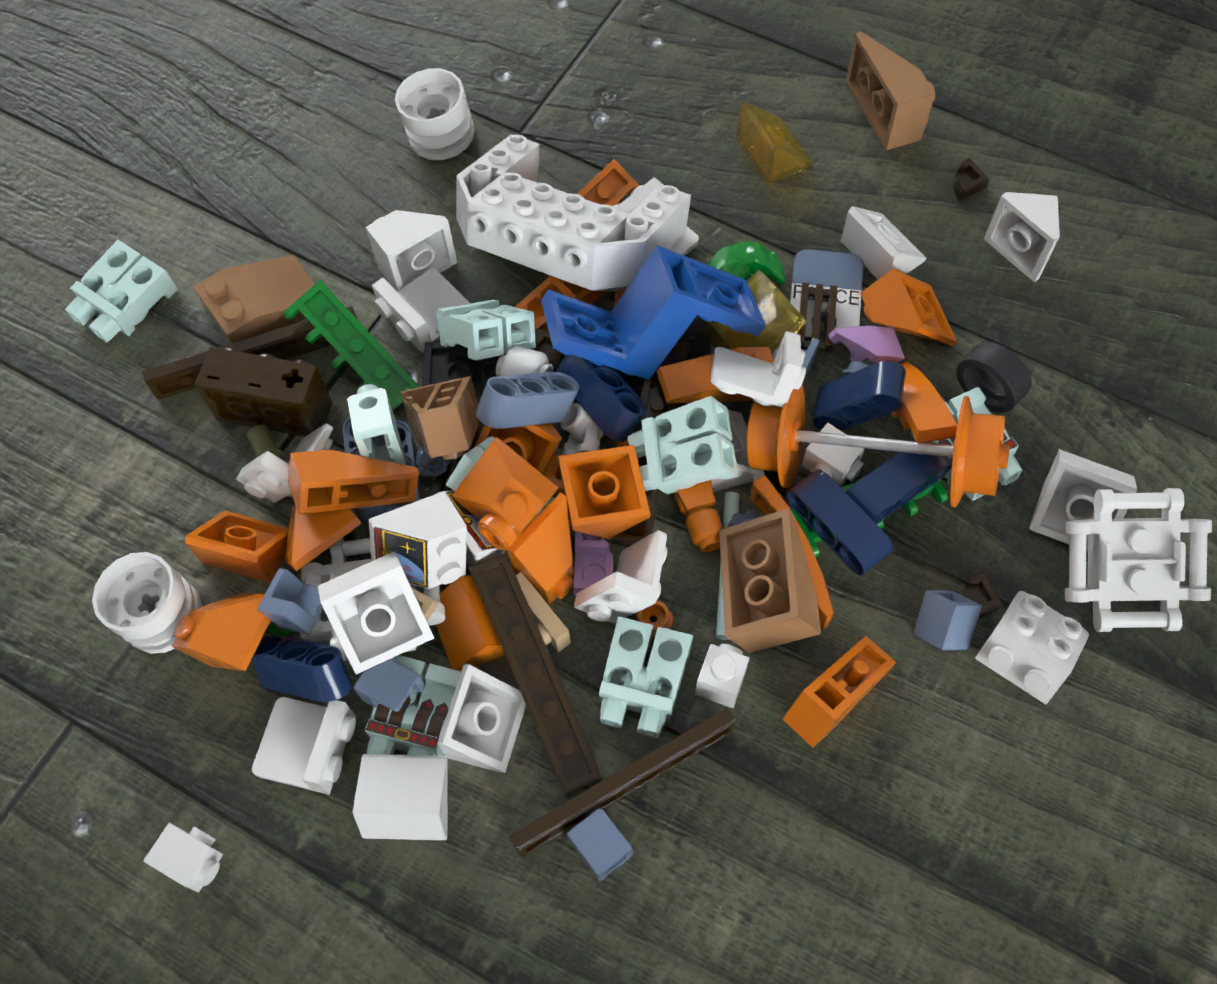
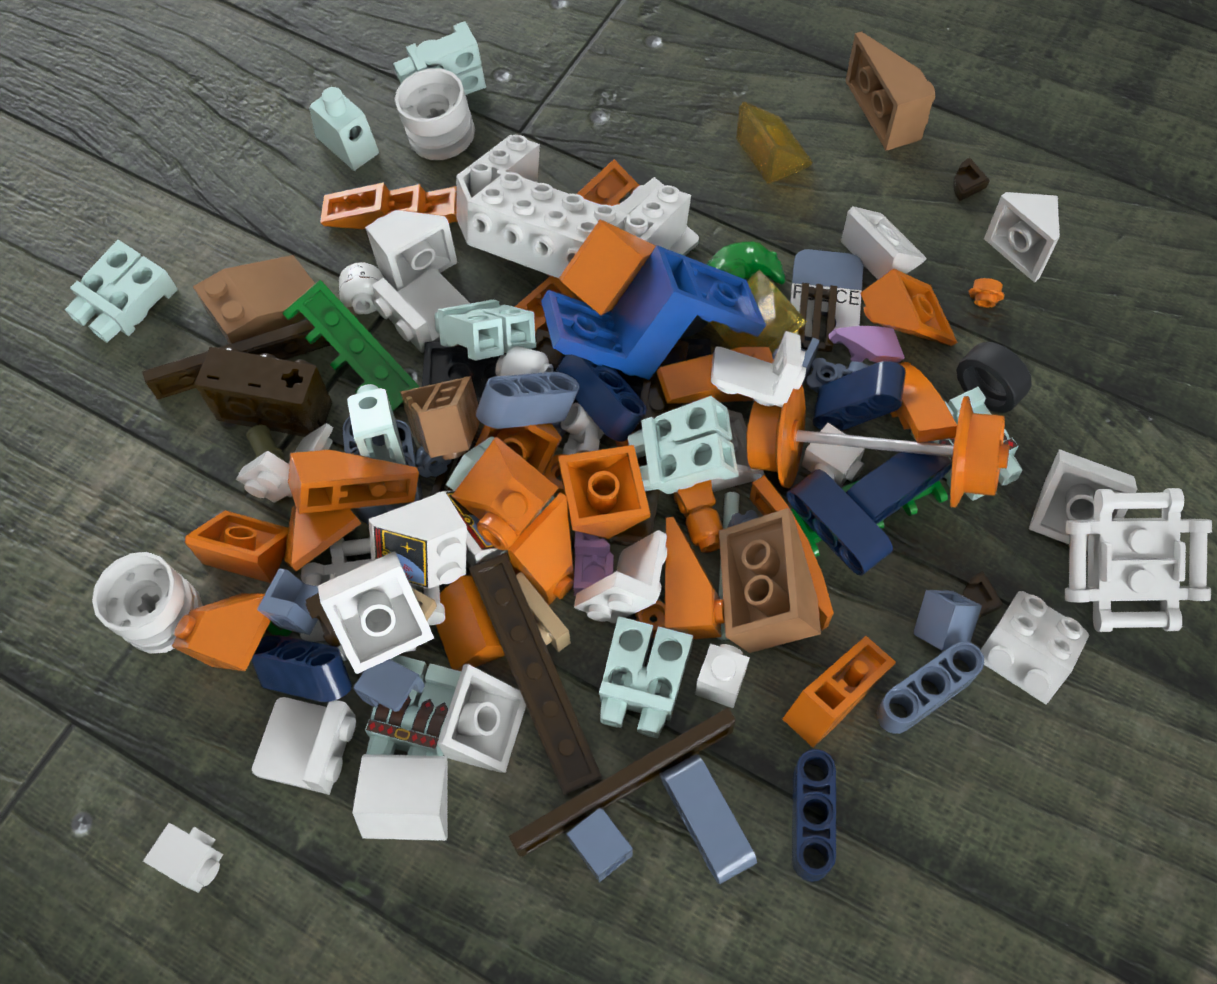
(316, 610): none -> dark brown tile
(335, 121): none -> light aqua torso
(356, 287): none -> white head
(365, 204): none -> orange slope
(452, 53): none -> light aqua hips
(605, 266): none -> orange slope
(690, 597): none -> orange slope
(708, 819): none -> sand blue beam
(820, 368): none -> sand blue plate
(823, 796): none -> dark blue beam
(942, 674): none -> sand blue beam
(986, 292): none -> orange plate

